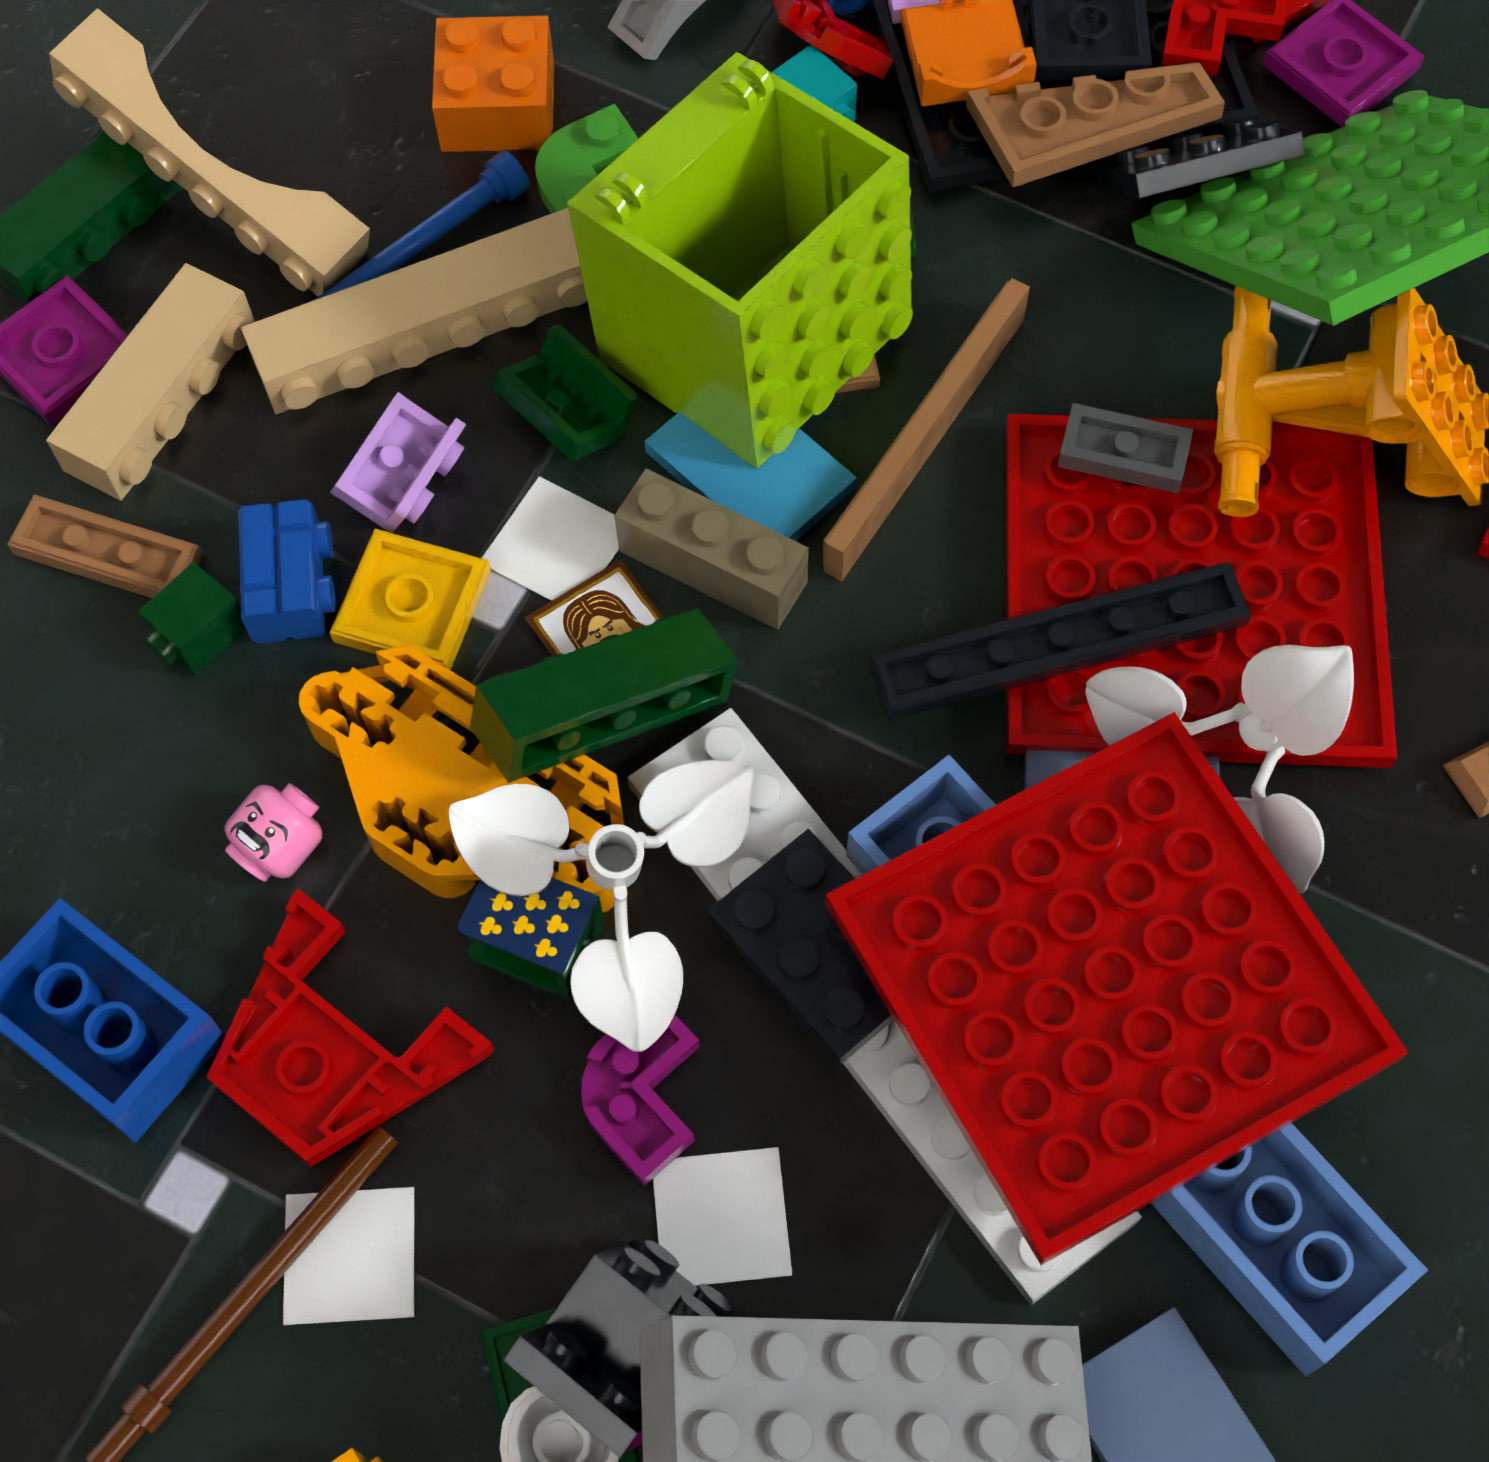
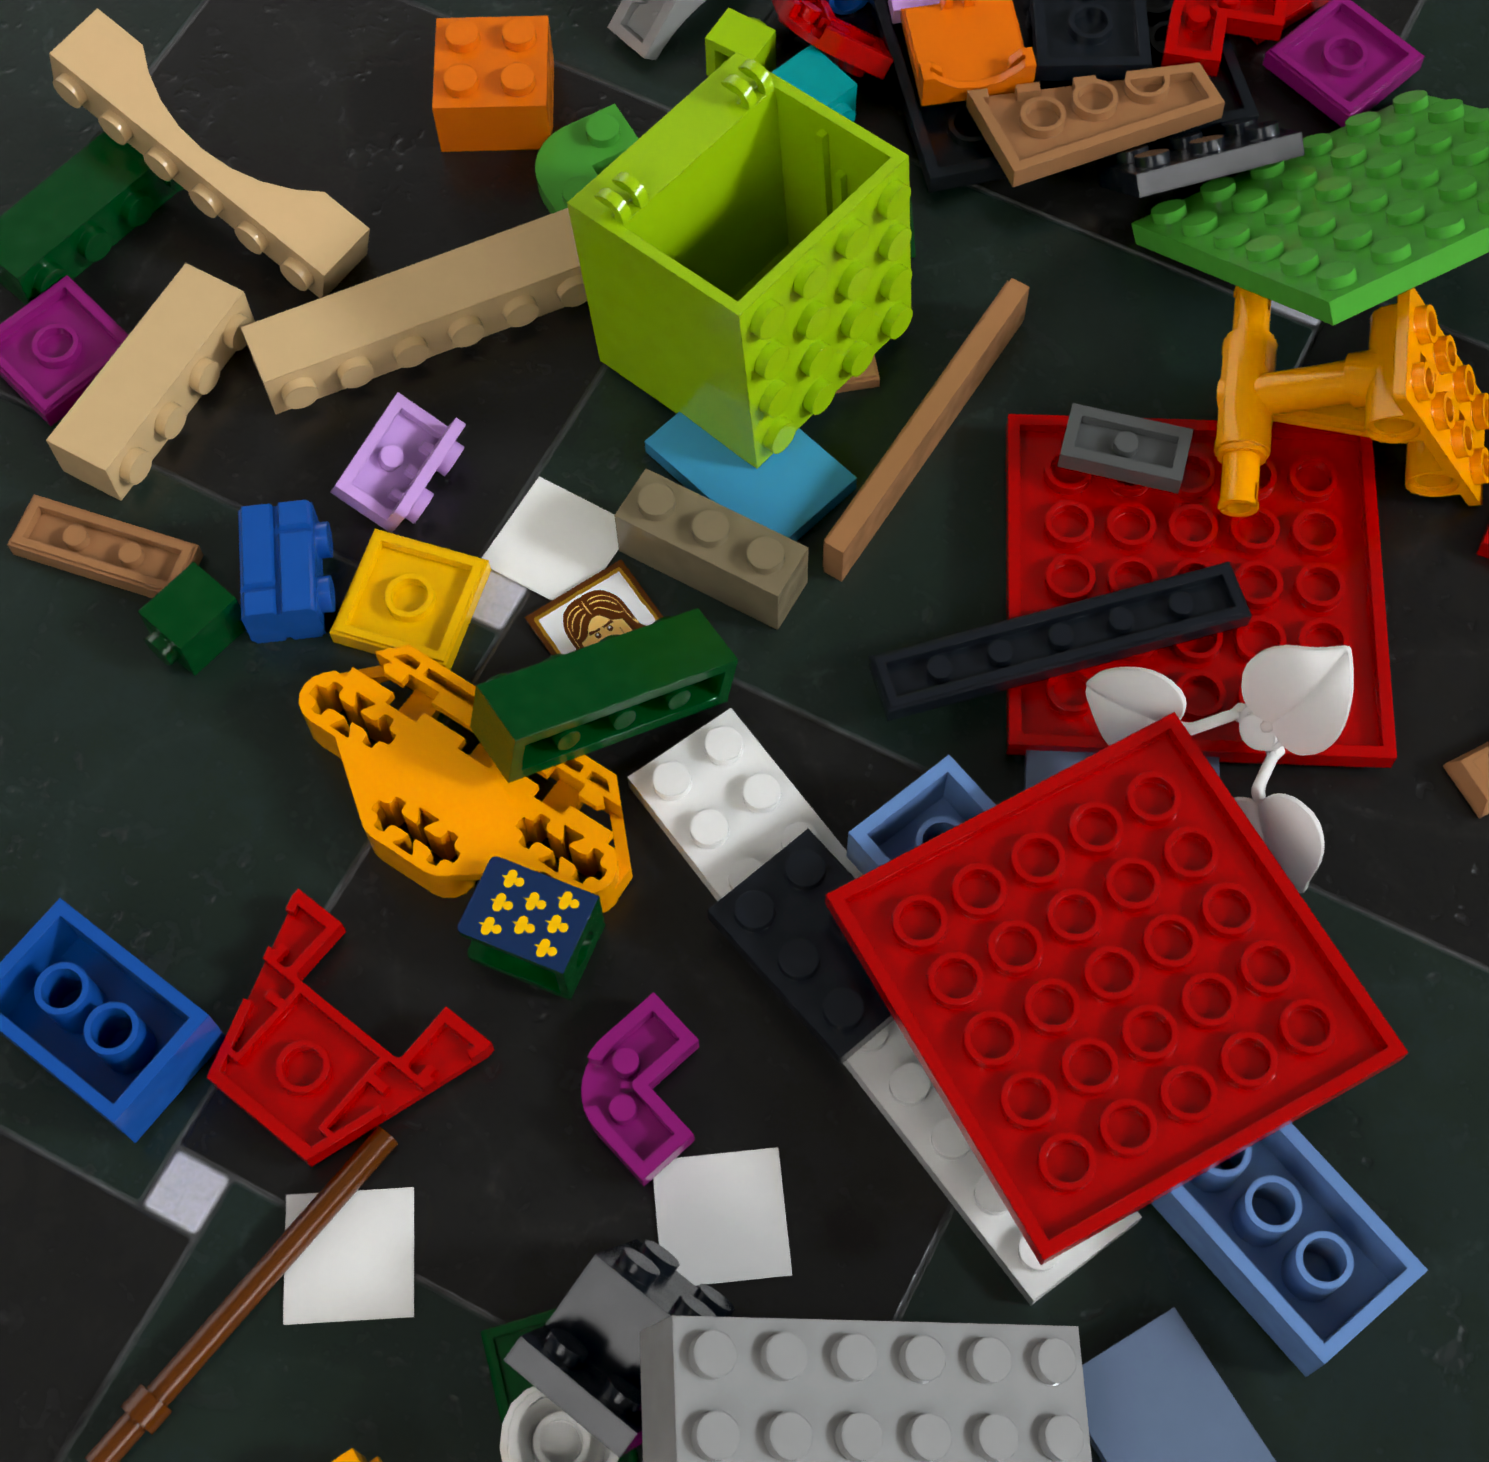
(273, 831): bright pink head -> none
(501, 180): blue piece -> none
(517, 831): white plant -> none
(568, 395): dark green bracket -> none
(743, 35): none -> lime plate

